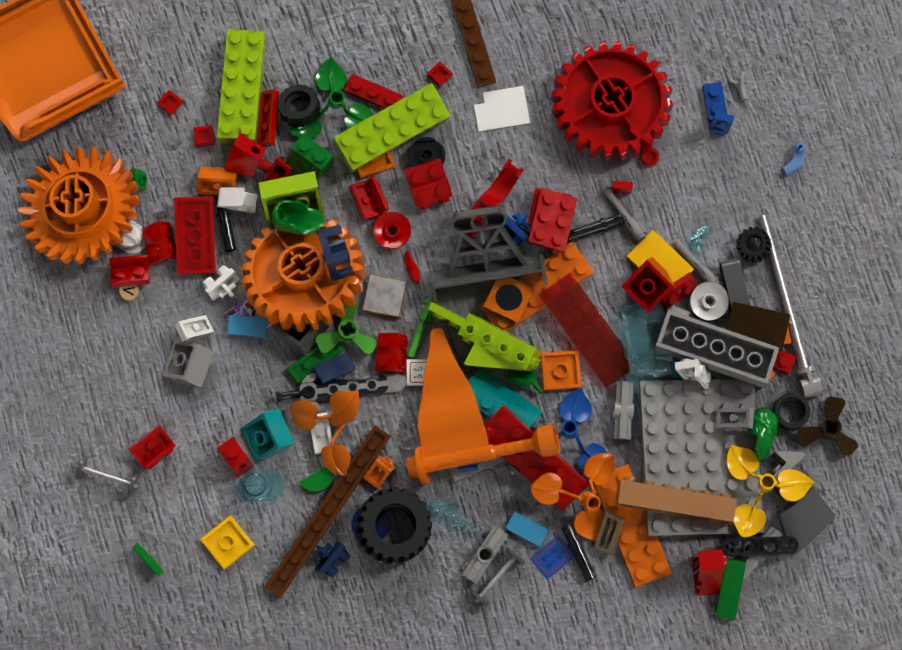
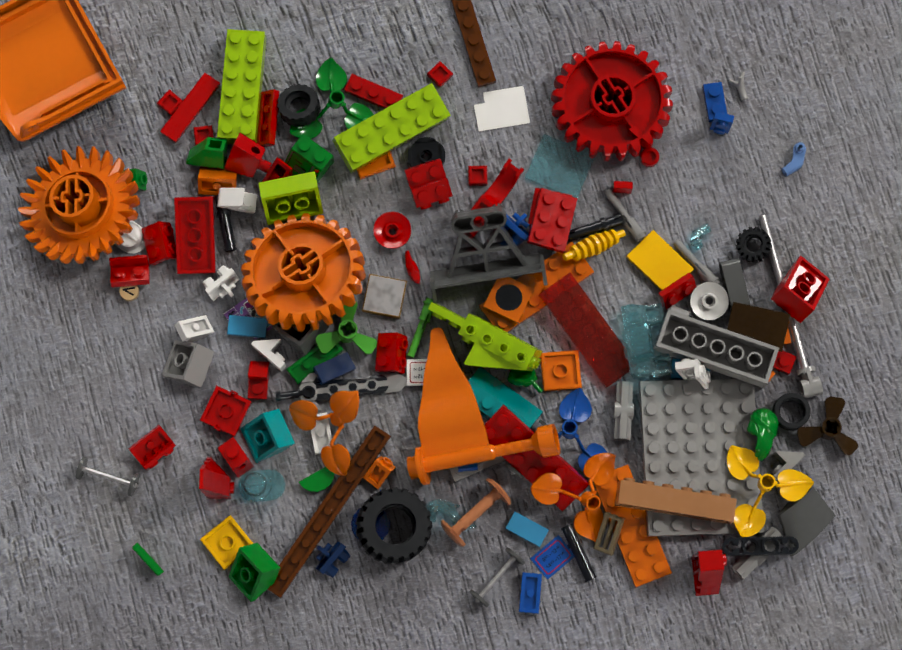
(190, 107): none -> red tile
(209, 153): none -> green slope
(214, 481): none -> red wedge
(225, 411): none -> red plate
(253, 571): none -> green slope
(258, 380): none -> red slope
(266, 349): none -> white slope
(297, 218): green hair -> none
(335, 253): dark blue panel -> none
(369, 199): red bracket -> none
(475, 512): none -> nougat hose
(477, 175): none -> red tile
(477, 565): light grey piece -> none
(530, 593): none -> blue plate
(559, 166): none -> clear light blue piece
(594, 245): none -> yellow piece
(649, 284): red slope -> none
(731, 589): green tile -> none
(734, 418): light grey slope -> none
(800, 289): none -> red slope

